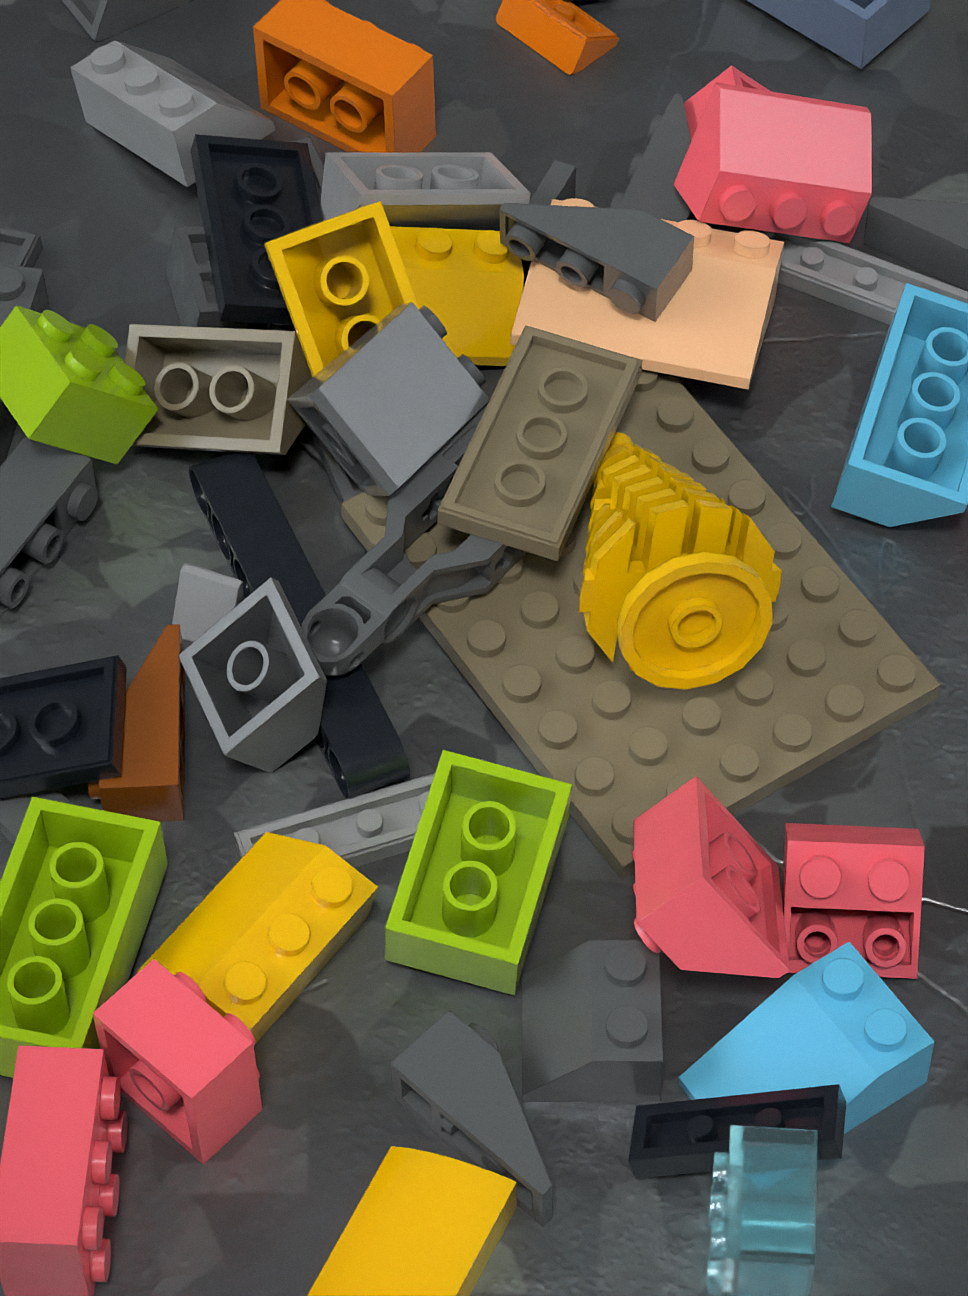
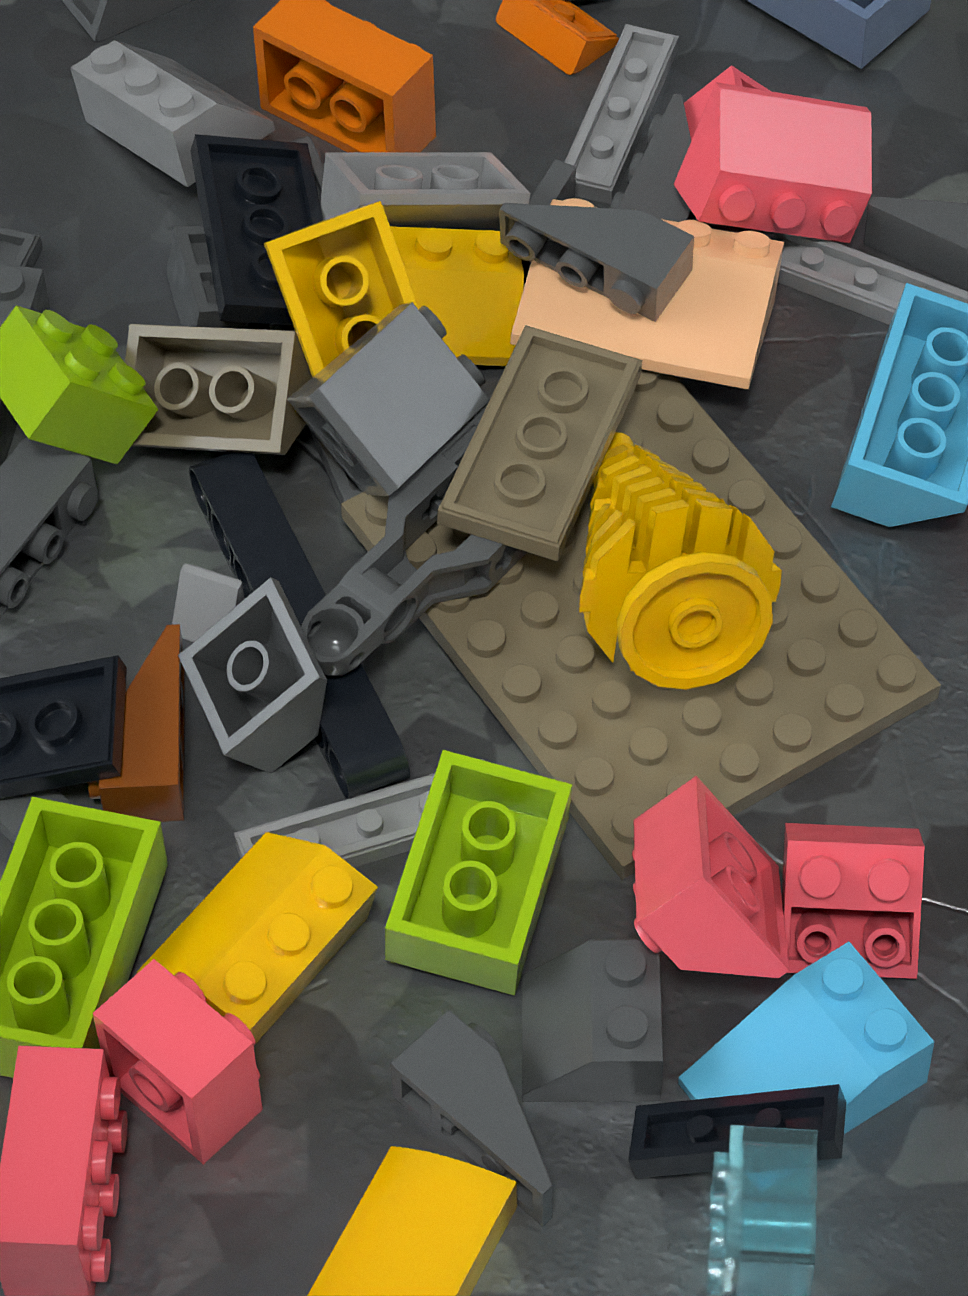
(620, 111): none -> light grey tile

